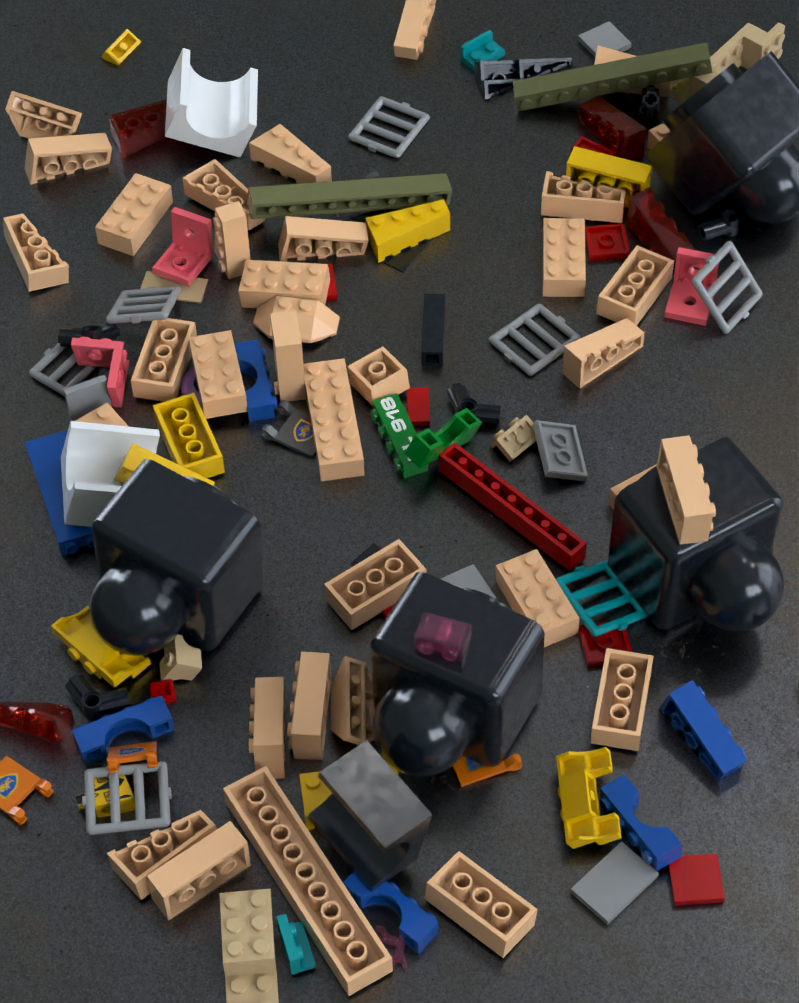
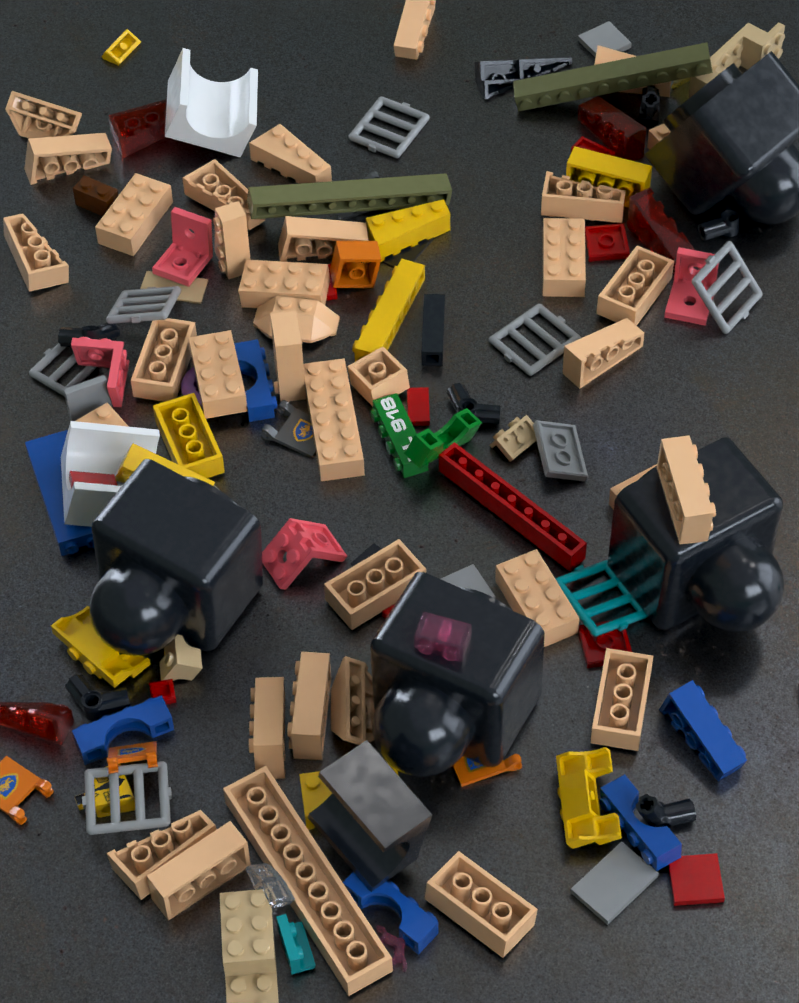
(88, 477): none -> red tile
(94, 195): none -> reddish brown brick
(275, 888): none -> clear slope
(302, 542): none -> coral bracket
(355, 264): none -> orange brick
(390, 308): none -> yellow brick
(481, 49): teal bracket -> none
(660, 814): none -> black piece

